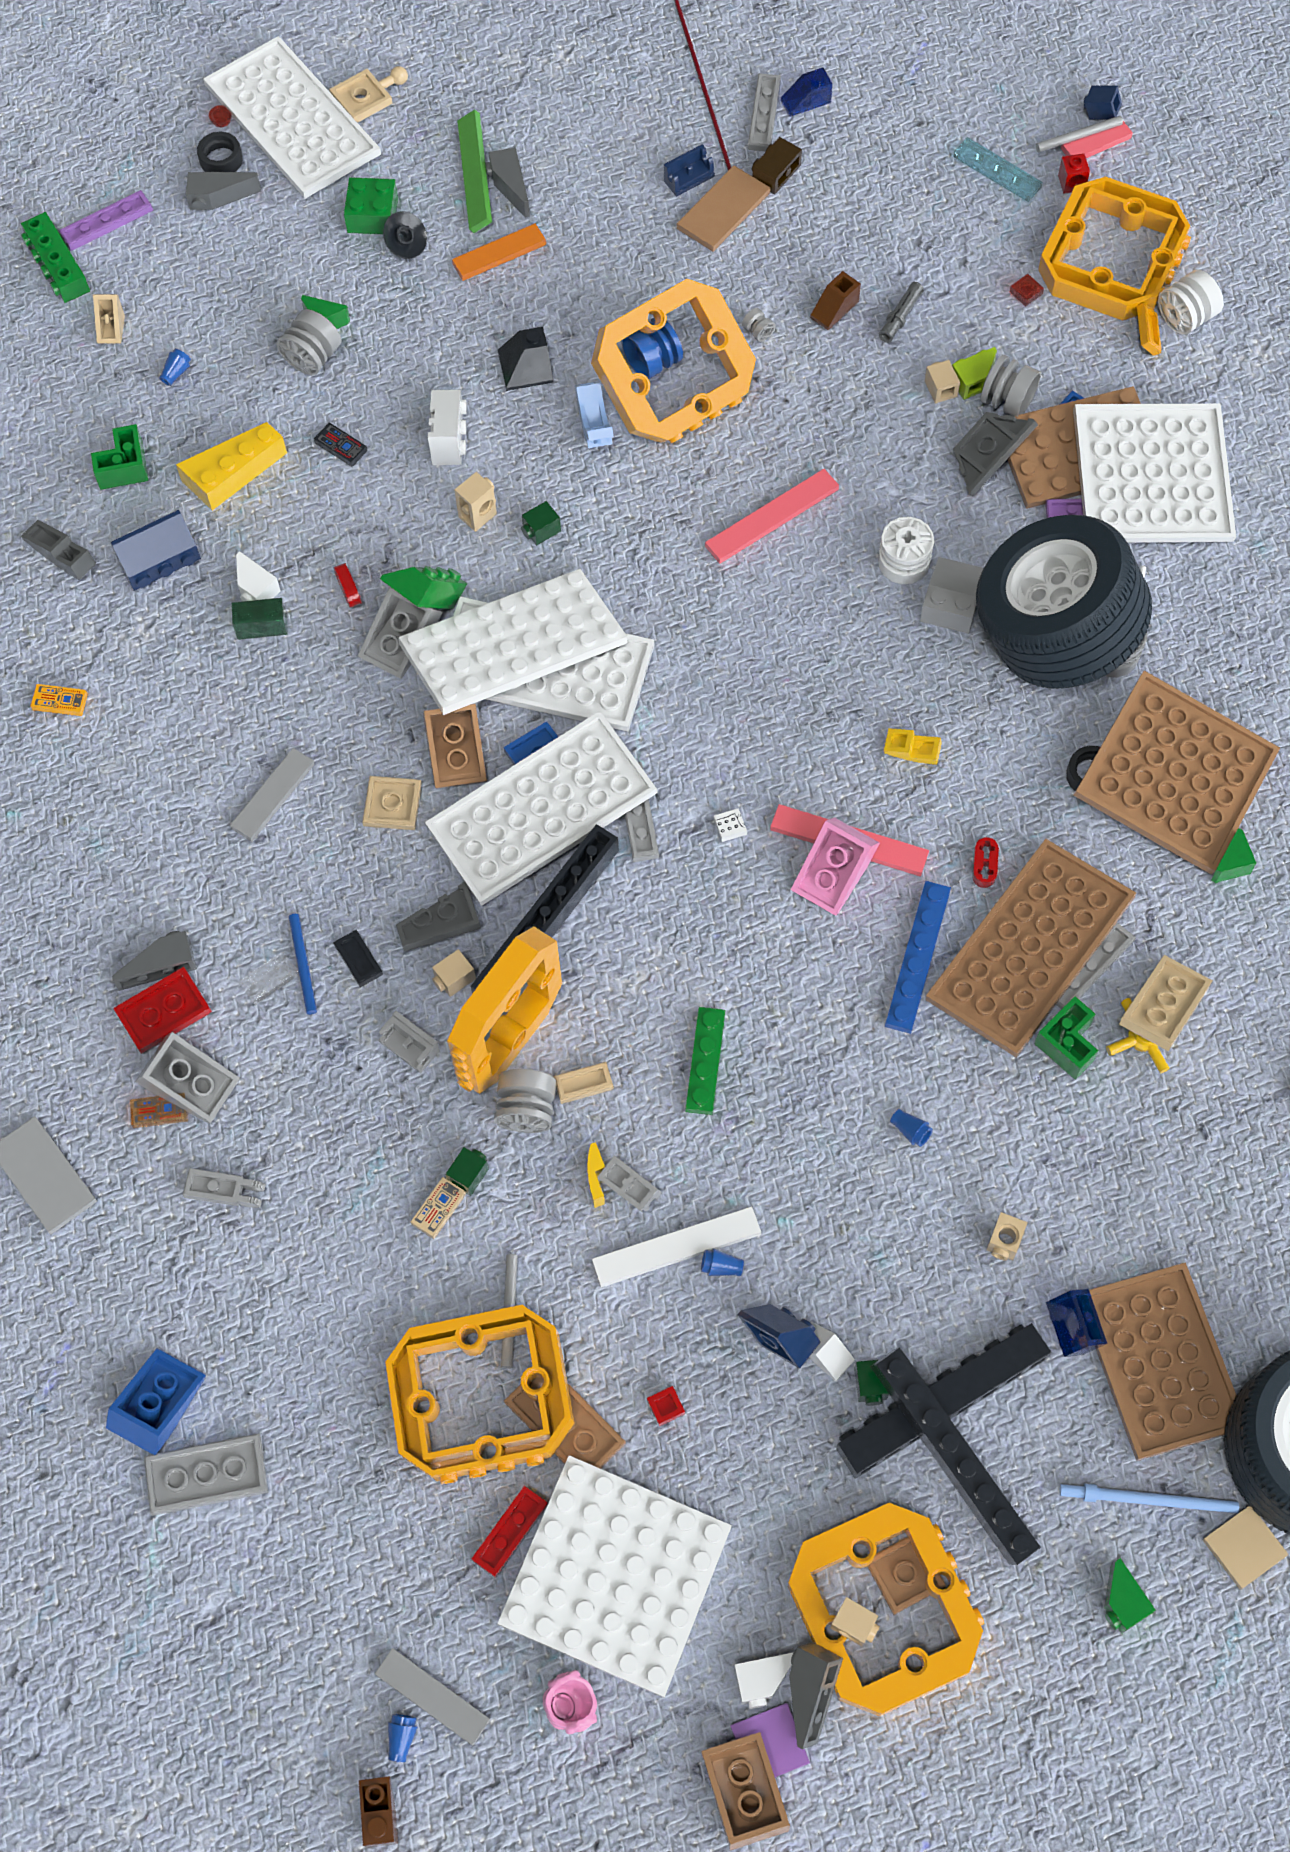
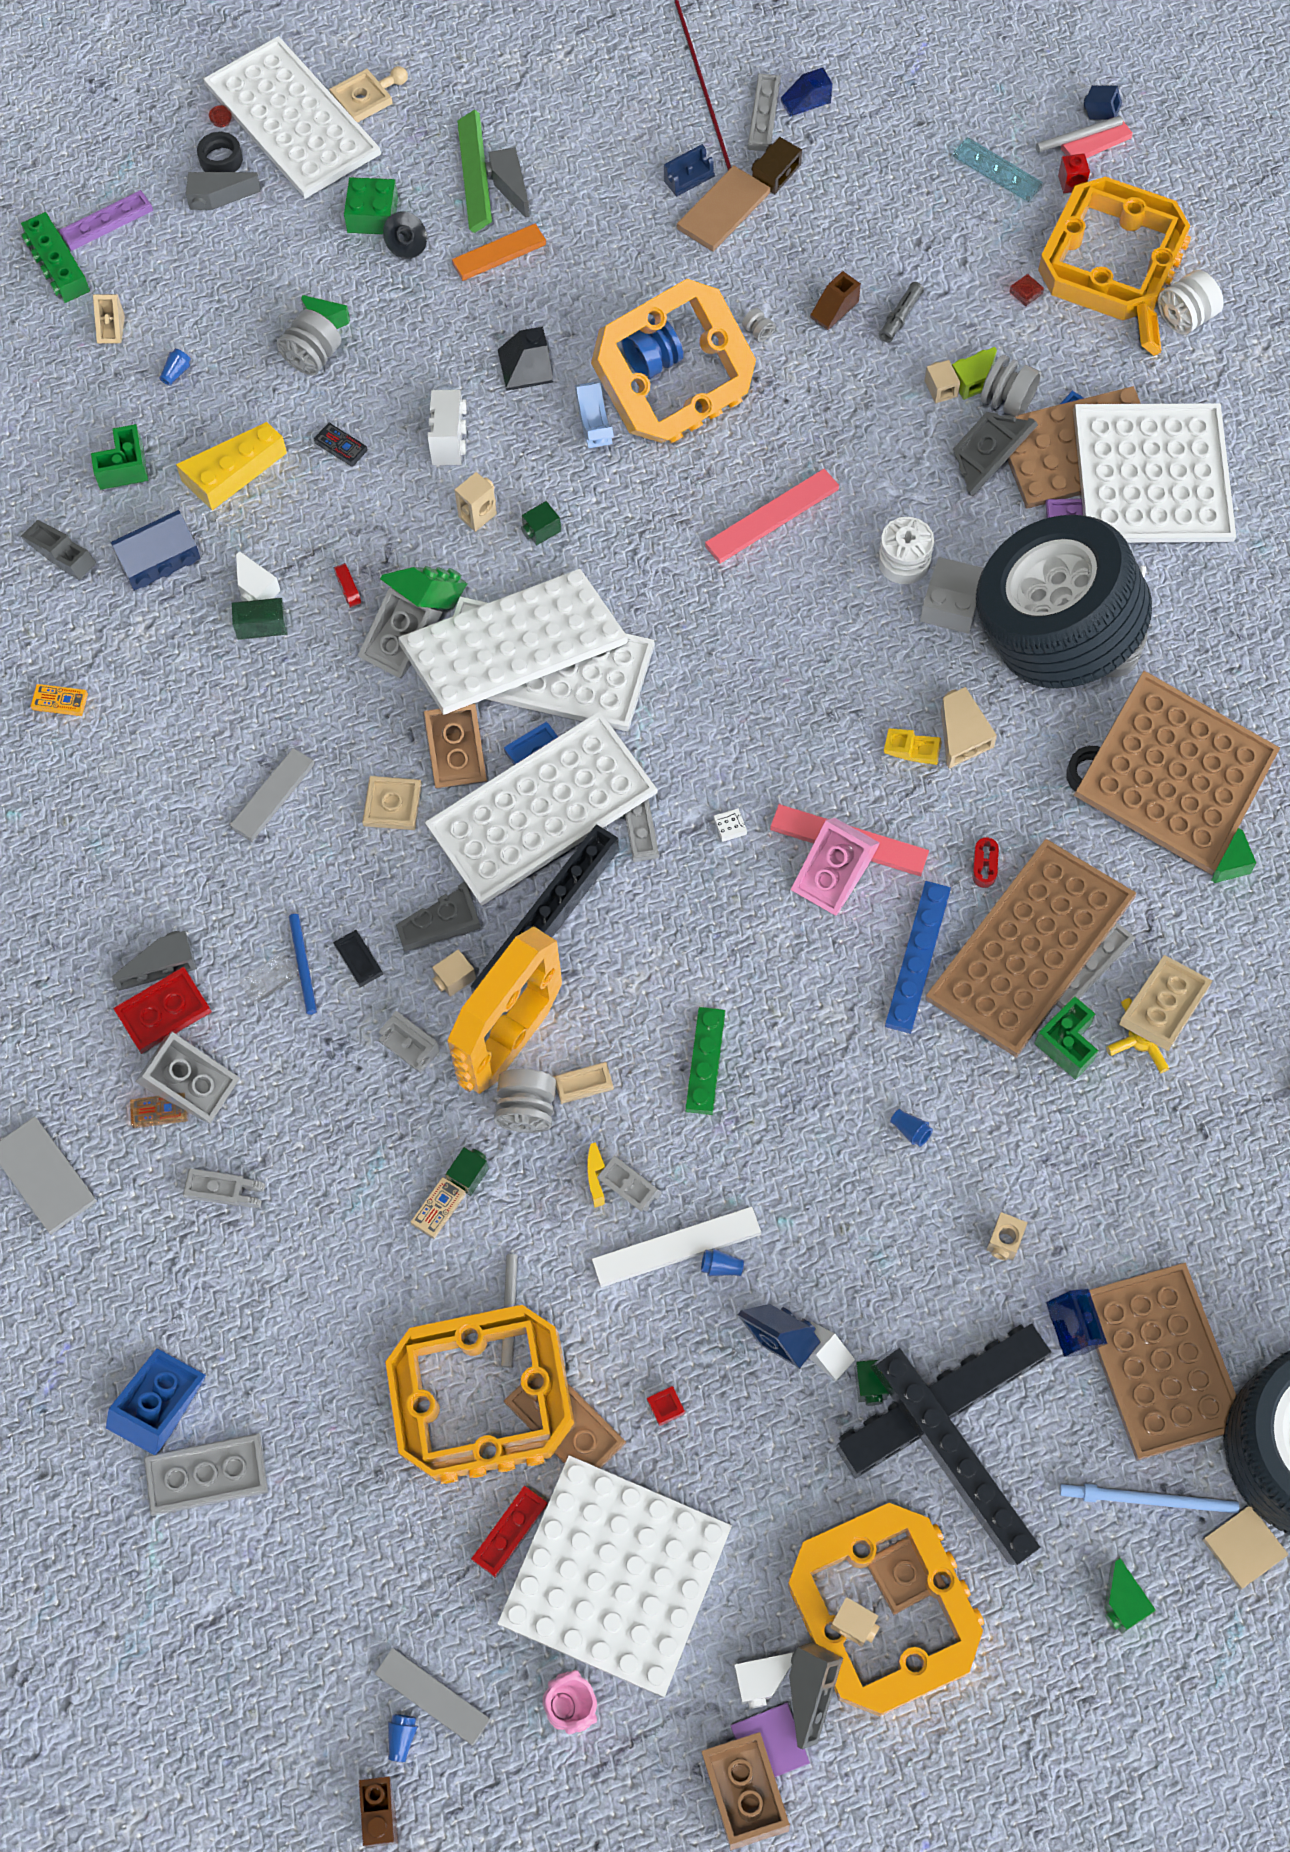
(964, 728): none -> tan slope

